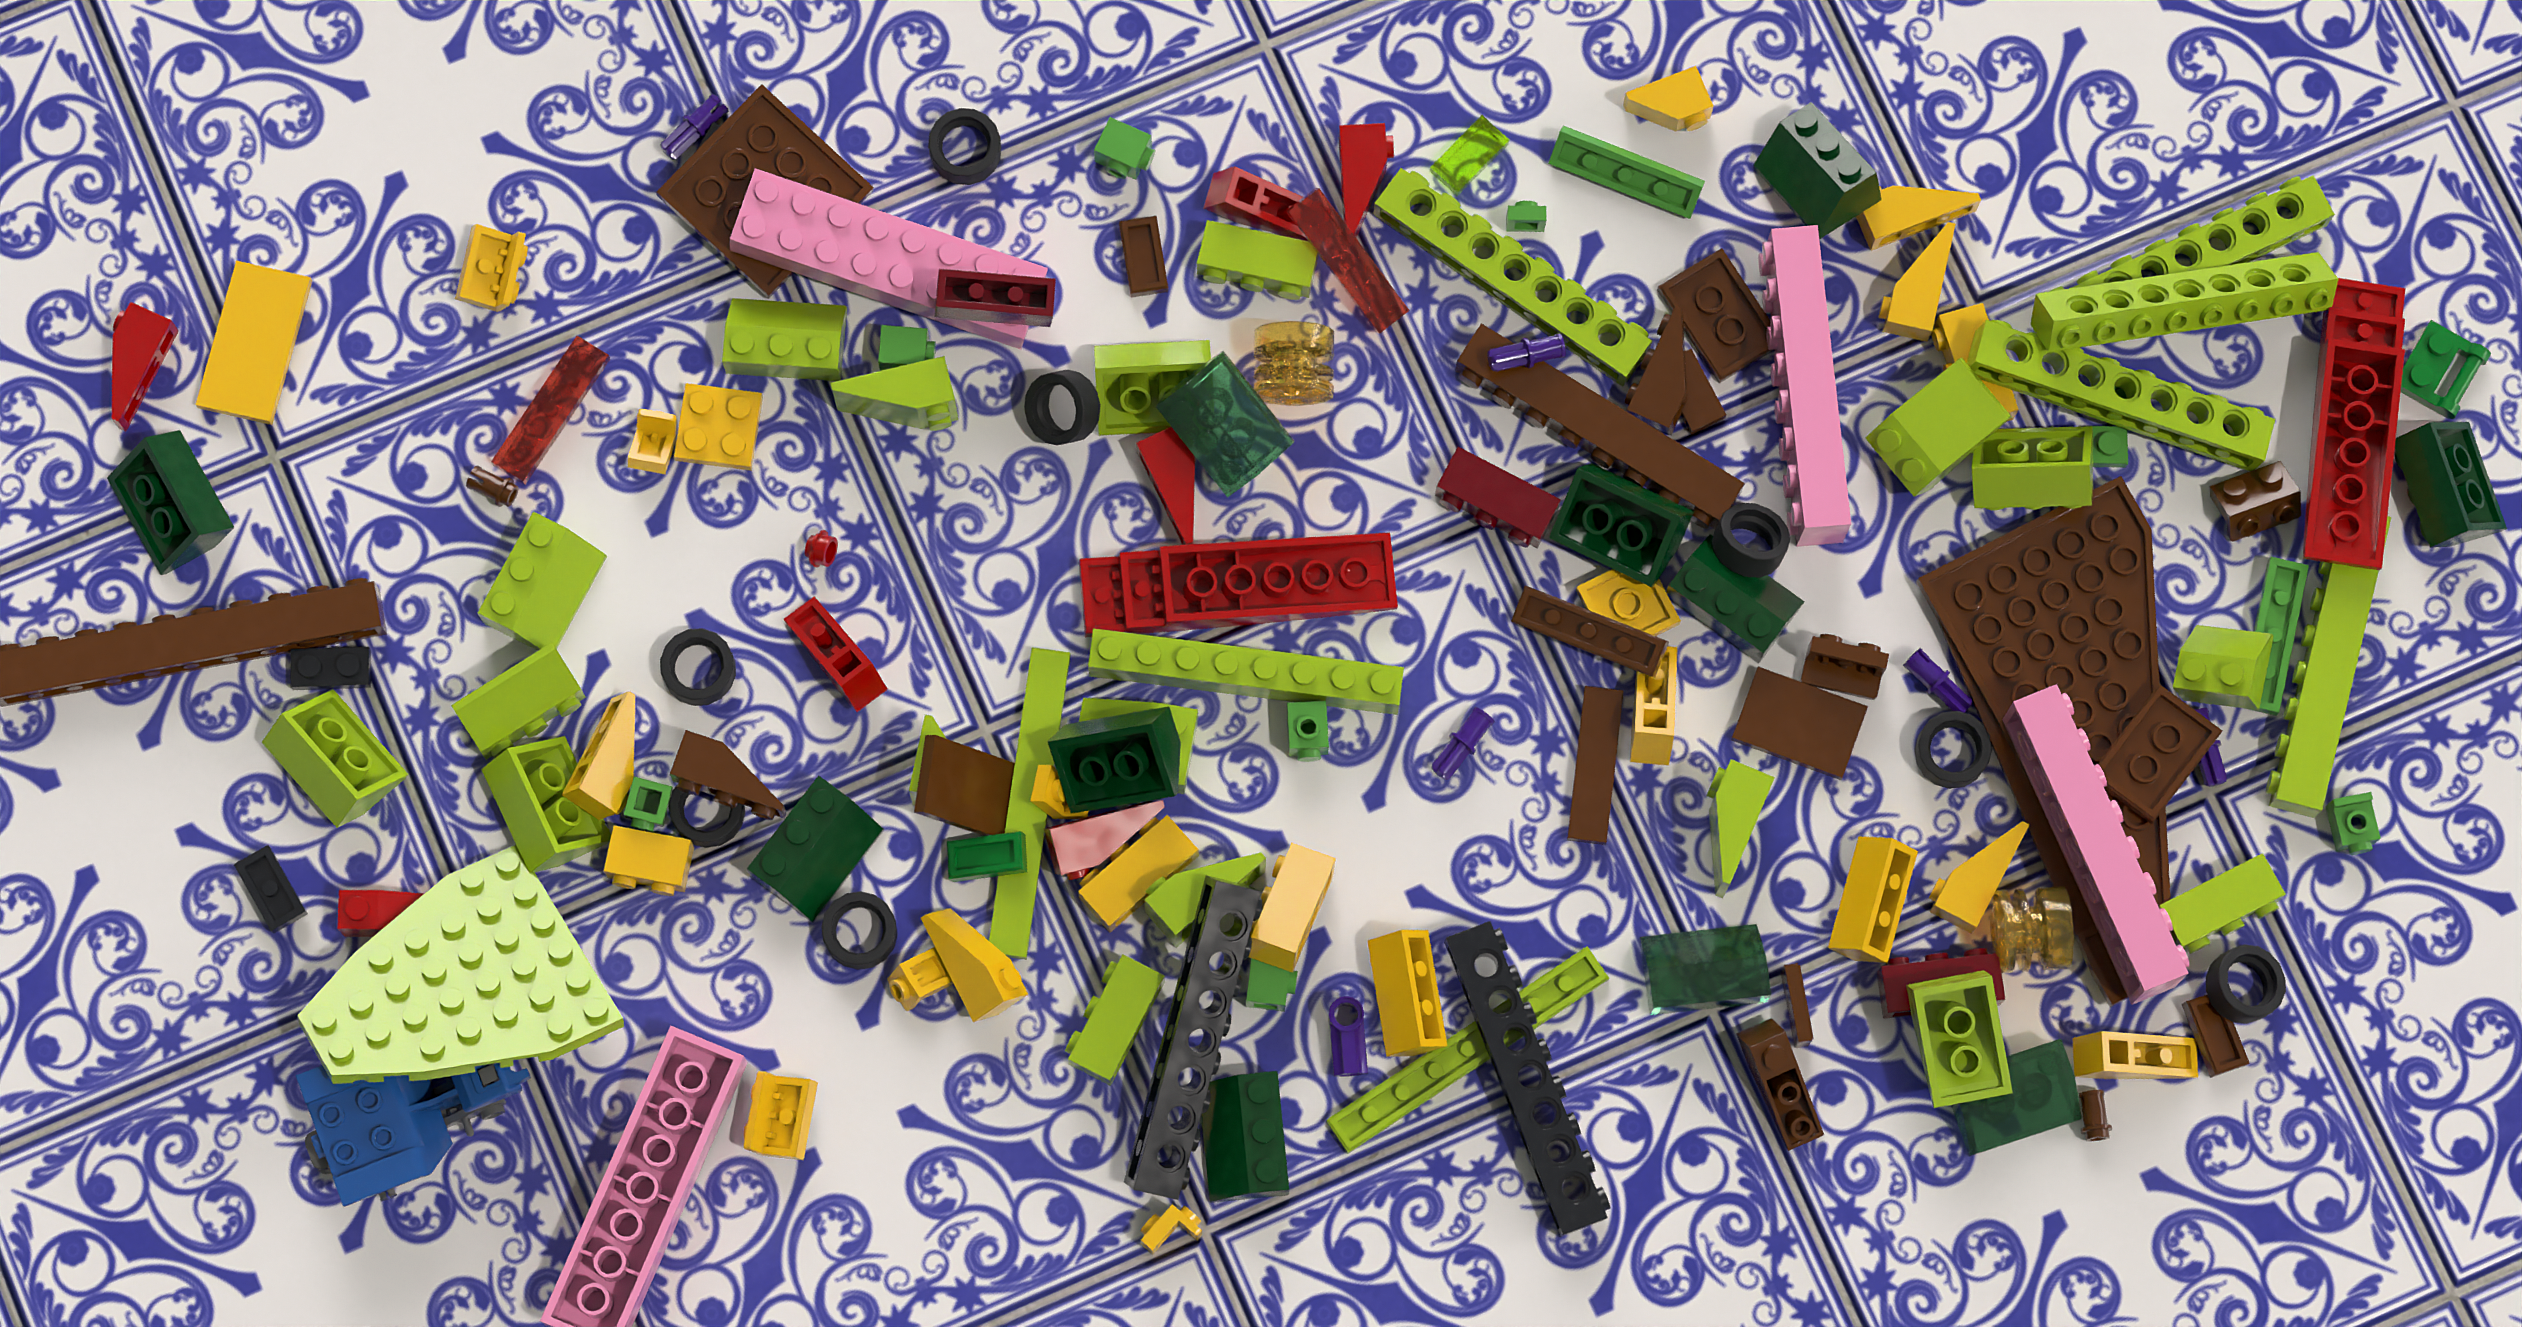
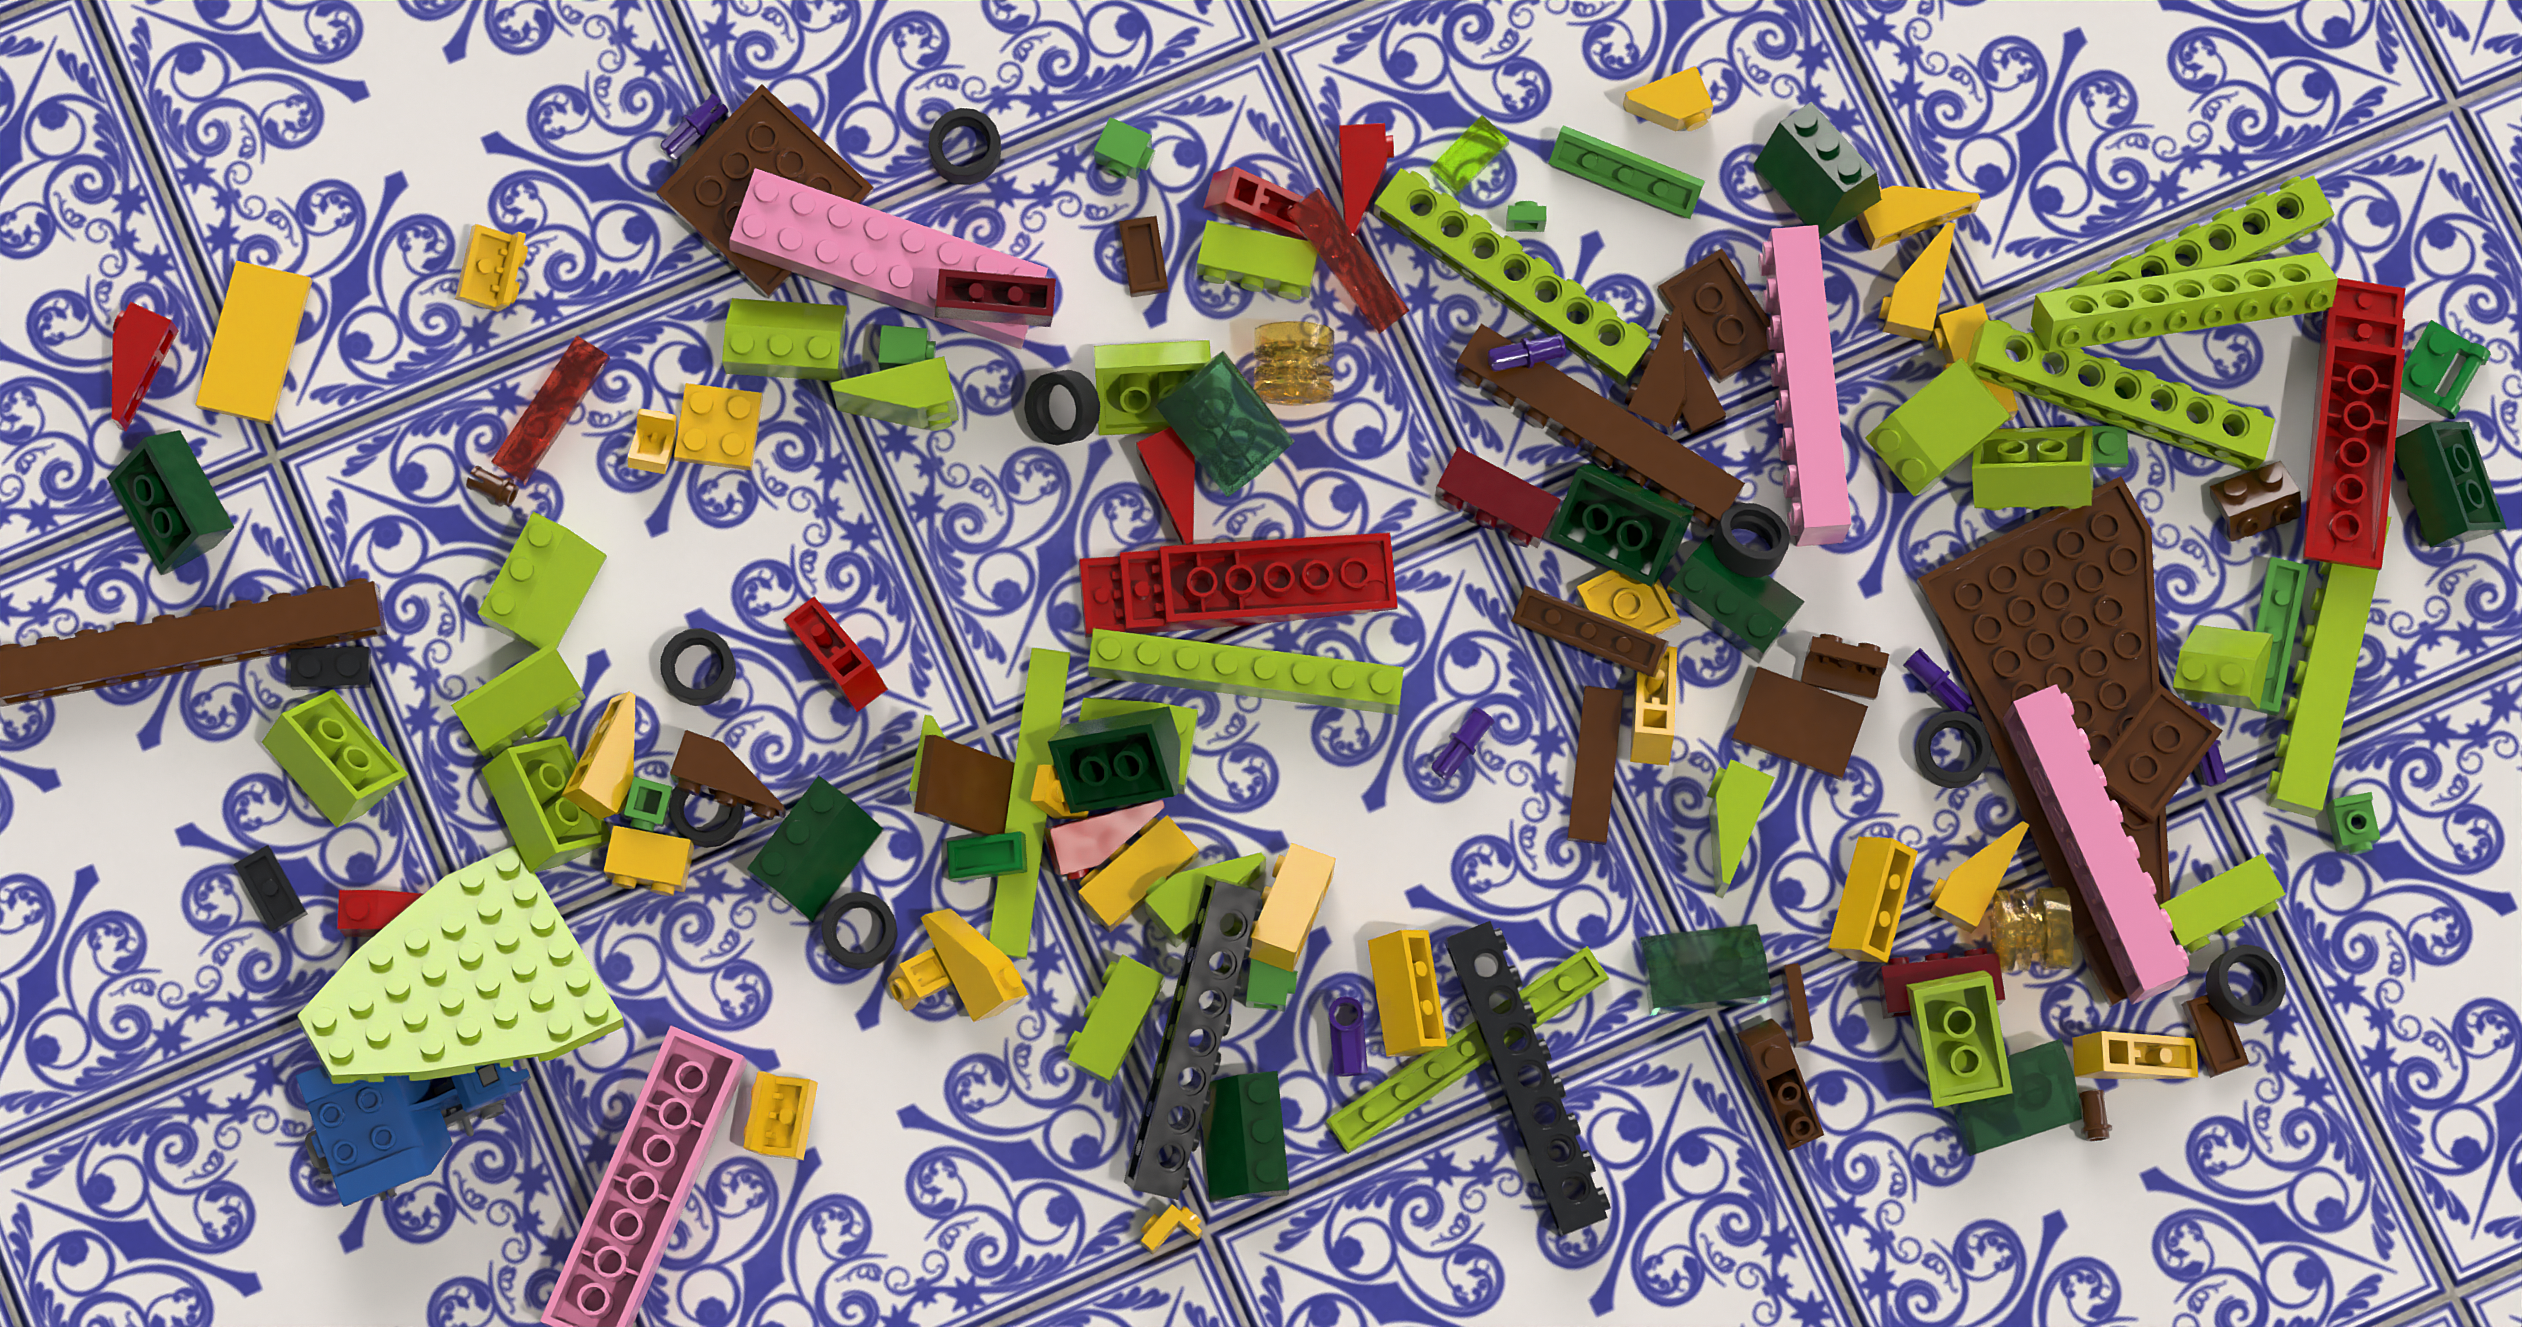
(821, 549): red plate -> none
(1307, 730): bright green brick -> none

